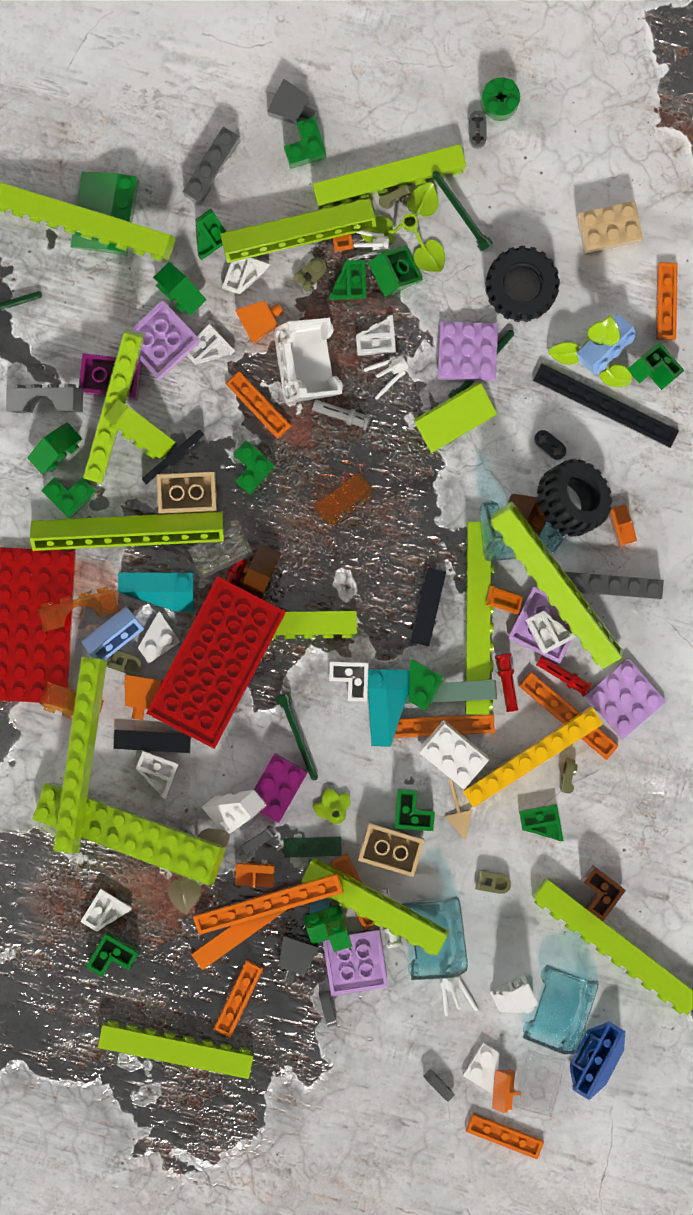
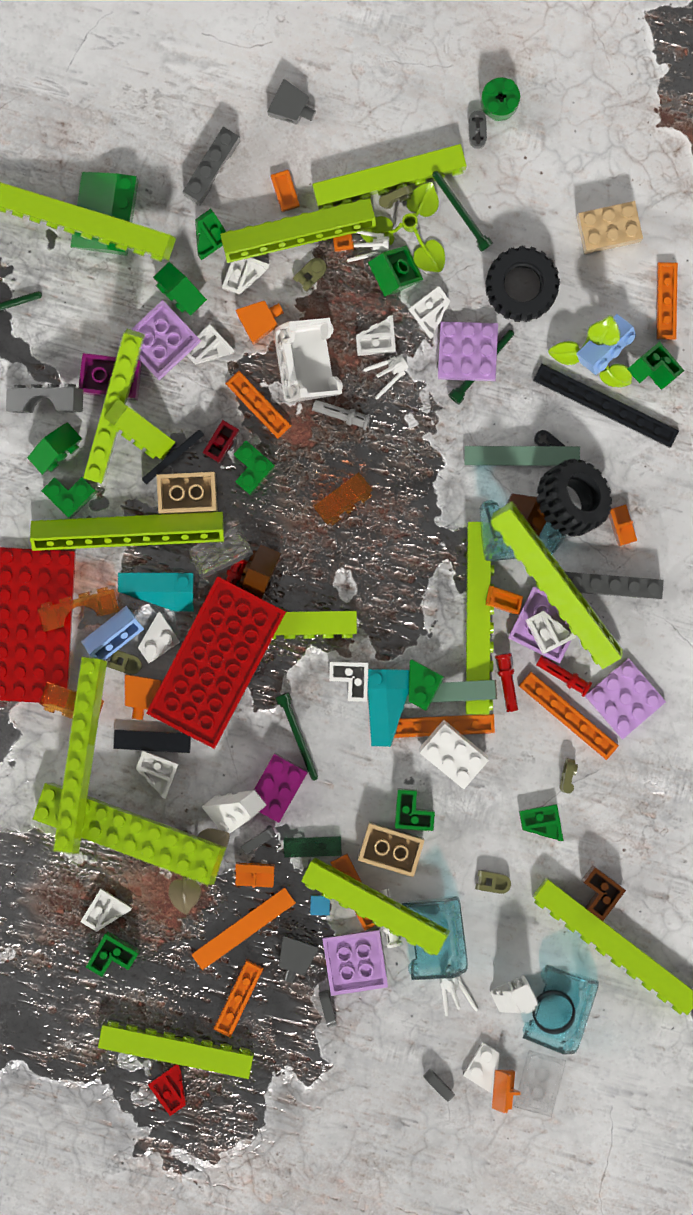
(169, 1089): none -> red wing
(221, 441): none -> dark red brick
(268, 904): orange plate -> none
(285, 190): none -> orange tile
(309, 148): green brick -> none
(328, 925): green brick -> none
(330, 803): lime plate -> none
(351, 282): green wing -> none
(428, 606): black tile -> none
(430, 310): none -> white wing
(455, 417): lime tile -> none
(460, 819): tan piece -> none
(504, 1135): orange tile -> none
(520, 455): none -> sand green tile
(532, 756): yellow brick -> none
(565, 1027): none -> black tyre
(596, 1058): blue wedge -> none

